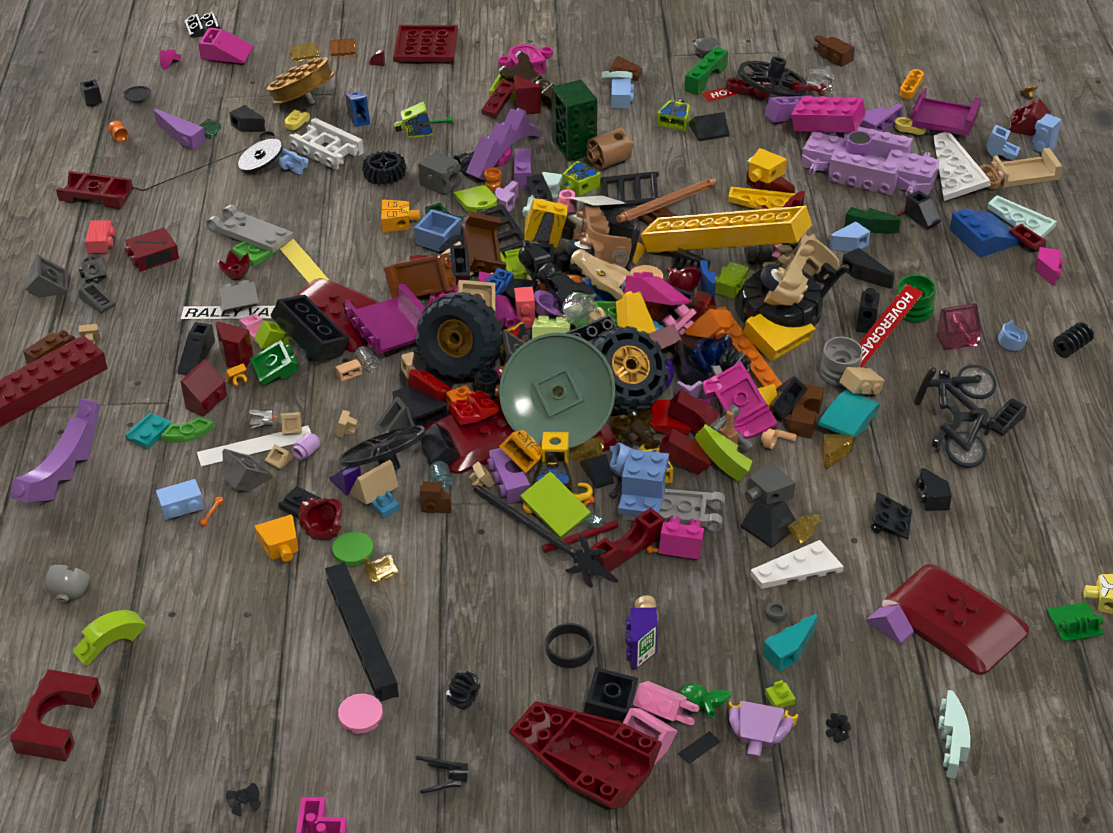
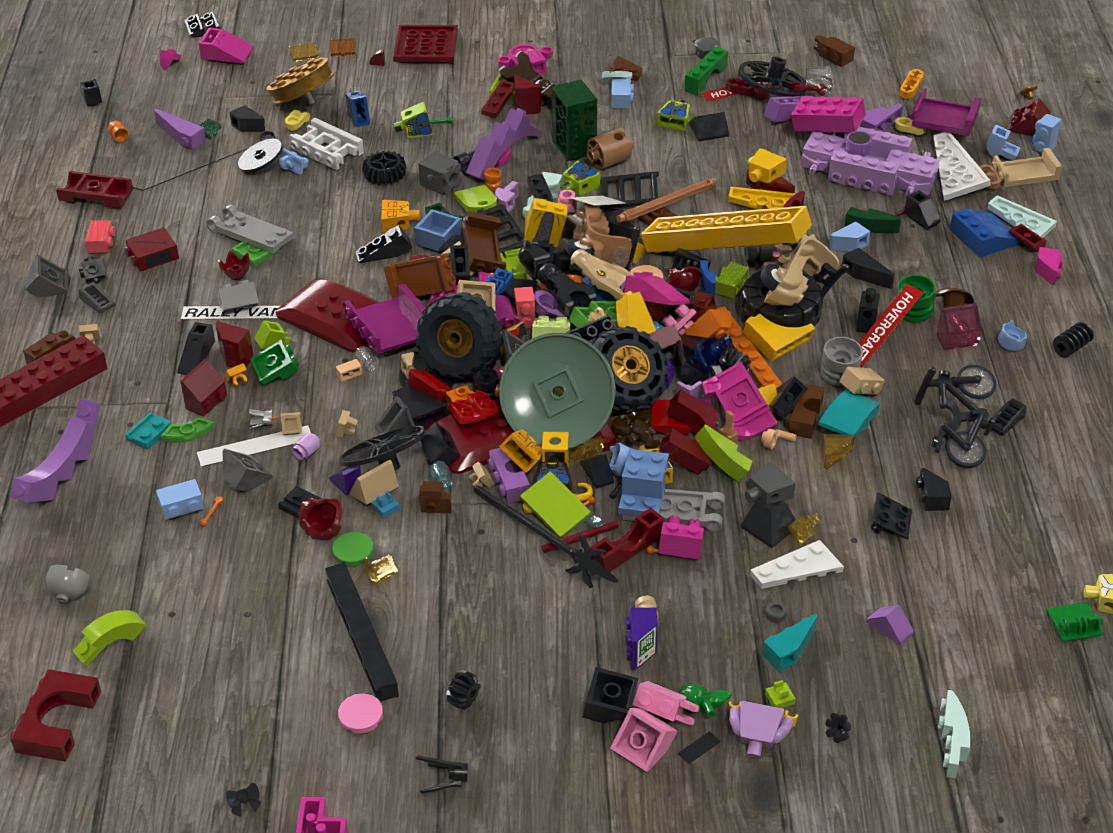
(136, 93): black piece -> none
(251, 323): bright pink slope -> none
(278, 538): light orange torso -> none
(279, 457): tan slope -> none
(302, 261): light yellow sticker -> none
(310, 327): black brick -> none
(387, 246): none -> black slope
(522, 167): medium lavender slope -> none
(569, 662): black tyre -> none
(578, 308): clear plant -> none
(588, 751): dark red wedge -> none
(744, 443): dark grey bar -> none
(954, 297): none -> reddish brown hat
(958, 618): dark red wedge -> none

